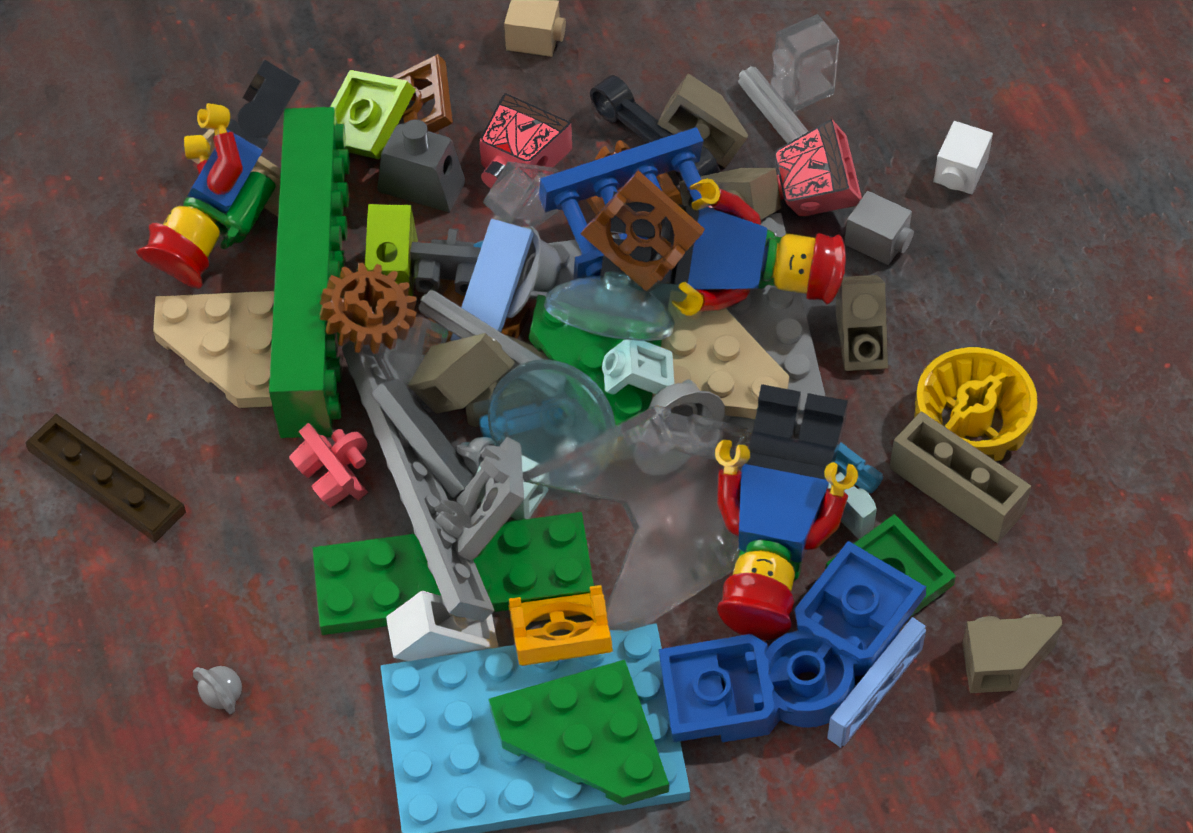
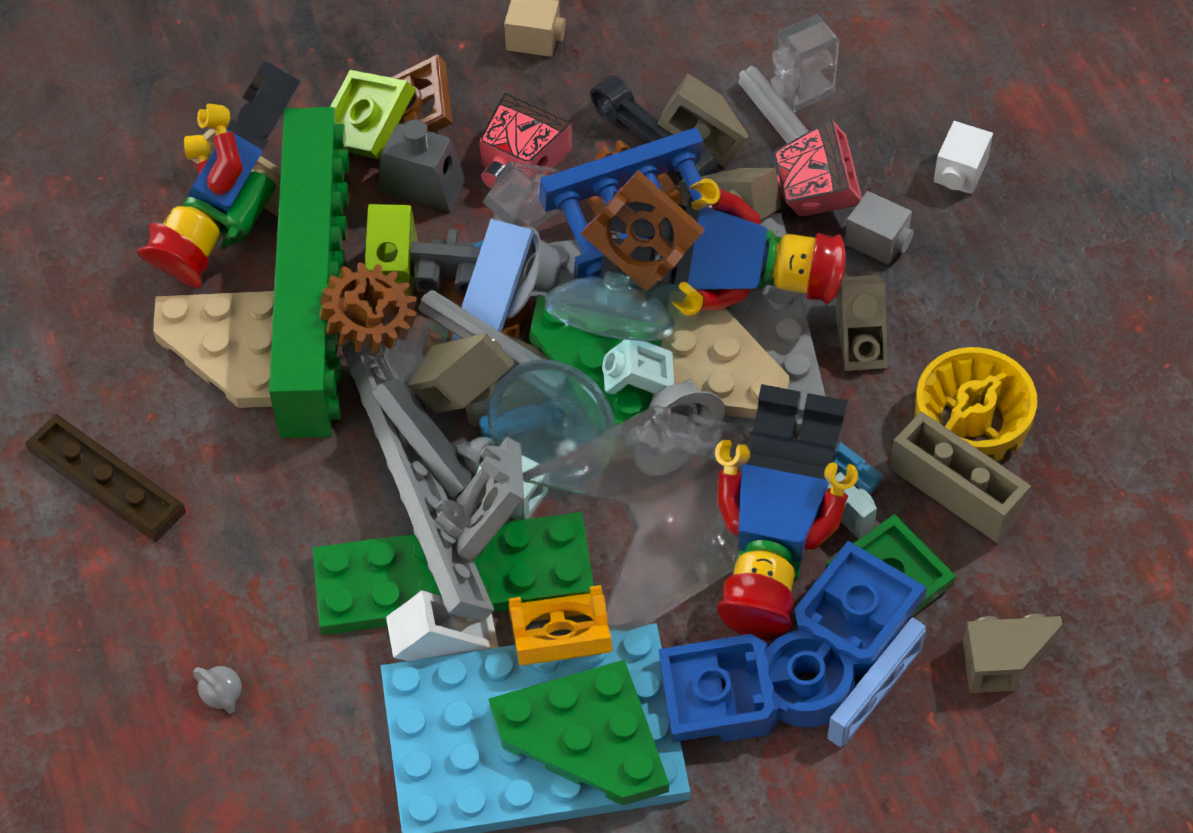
(339, 479): coral hips -> none

